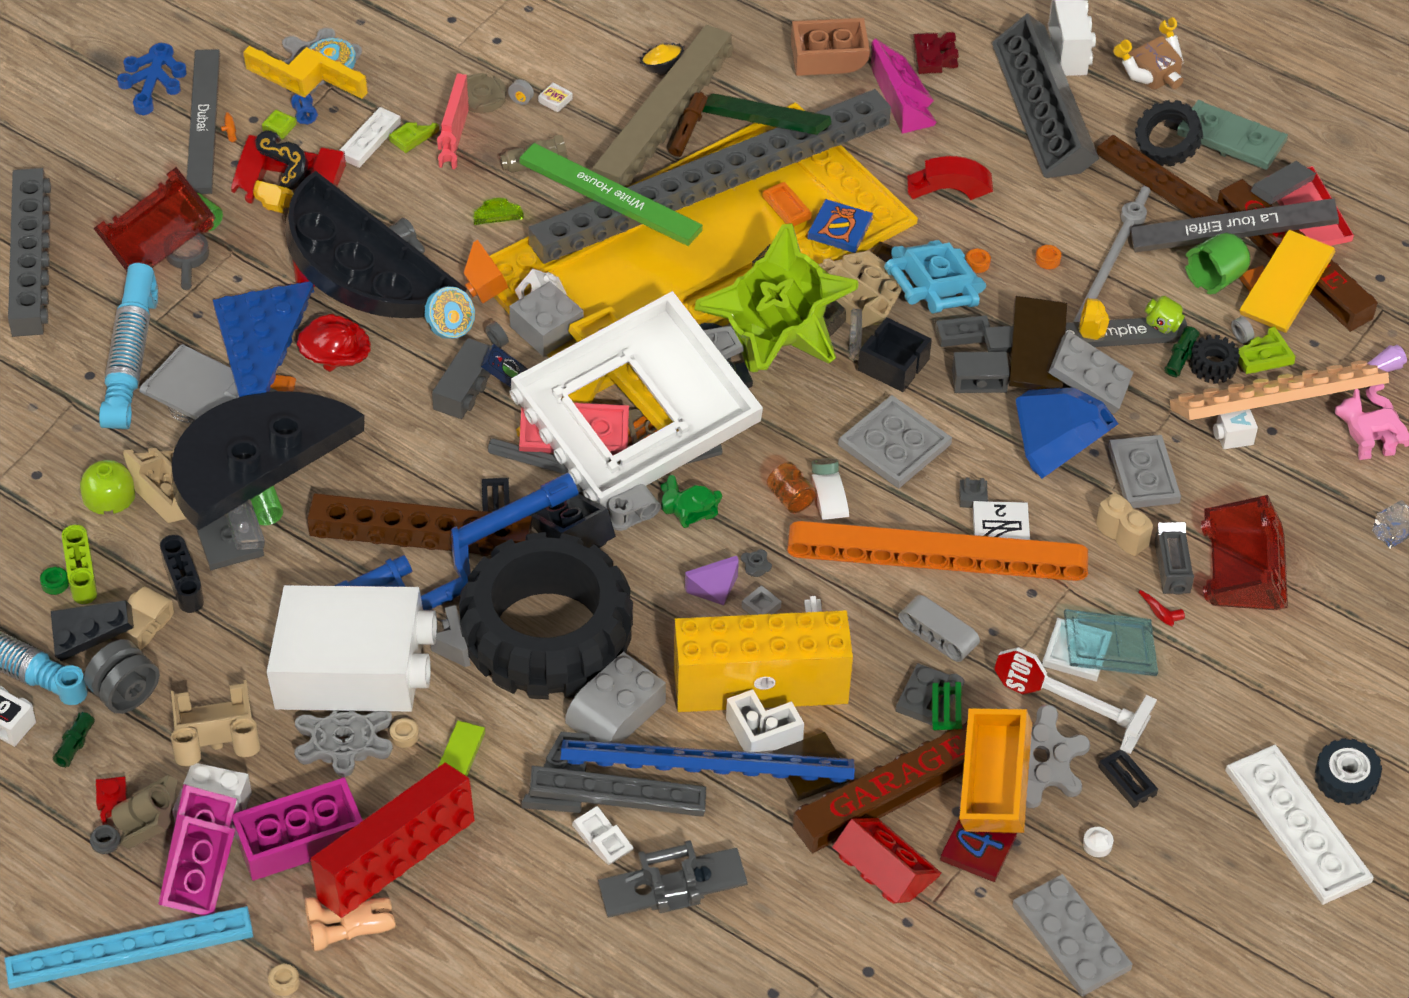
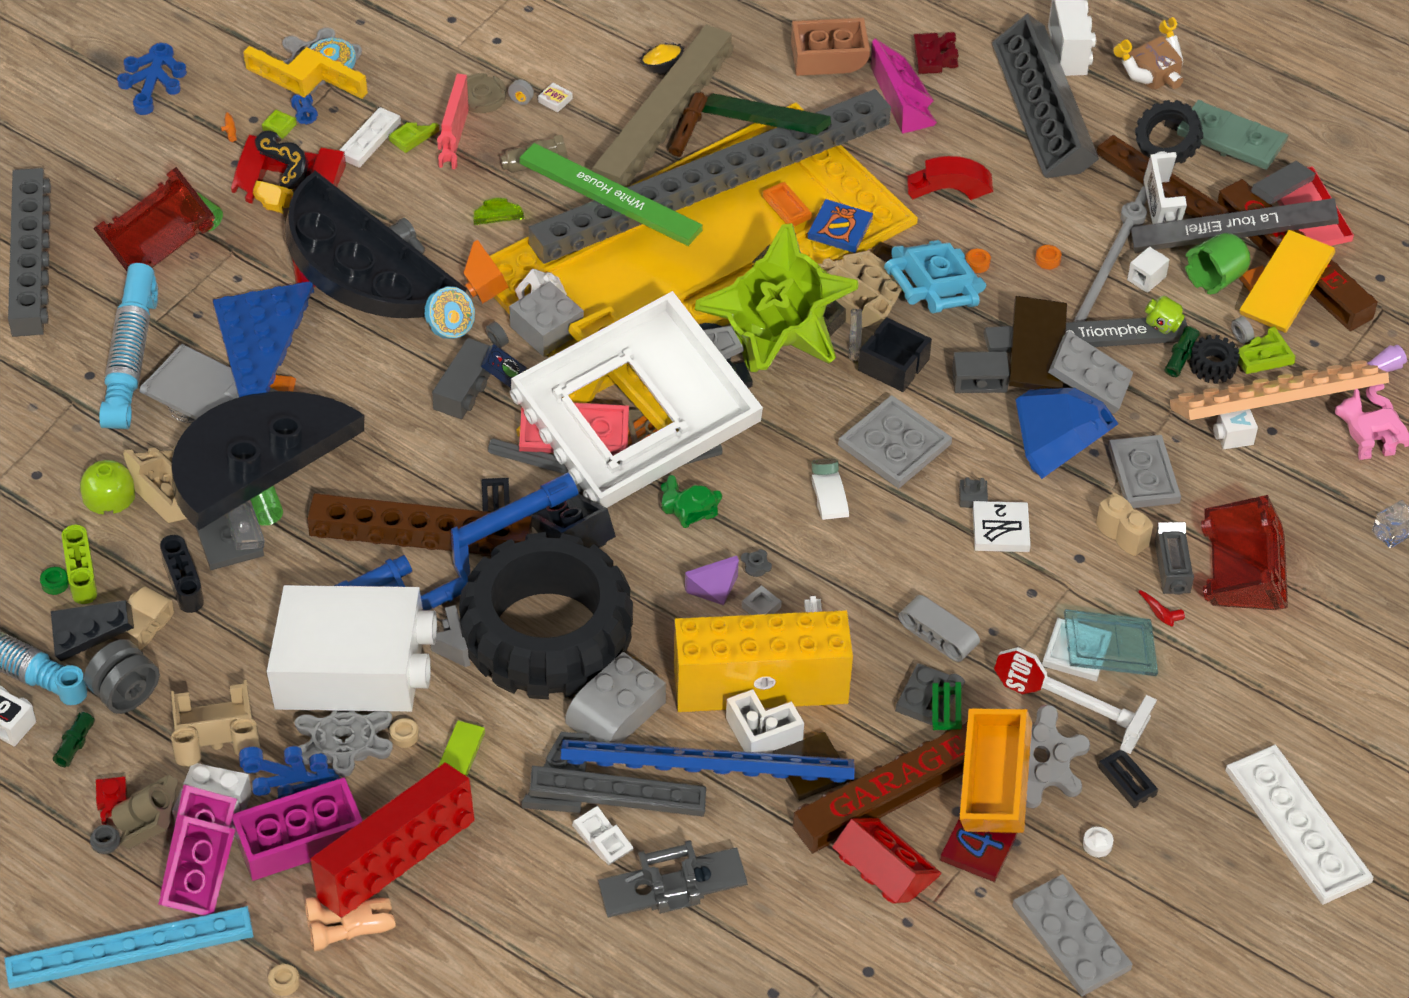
(189, 256): dark grey piece -> none
(203, 120): dark grey tile -> none
(252, 761): none -> blue plant
(334, 342): red piece -> none
(634, 505): light grey piece -> none
(792, 487): clear orange wheel -> none
(938, 550): orange beam -> none
(961, 330): dark grey plate -> none
(1093, 319): yellow rock -> none
(1148, 269): none -> white brick
(1159, 171): none -> white panel
(1346, 786): black wheel -> none

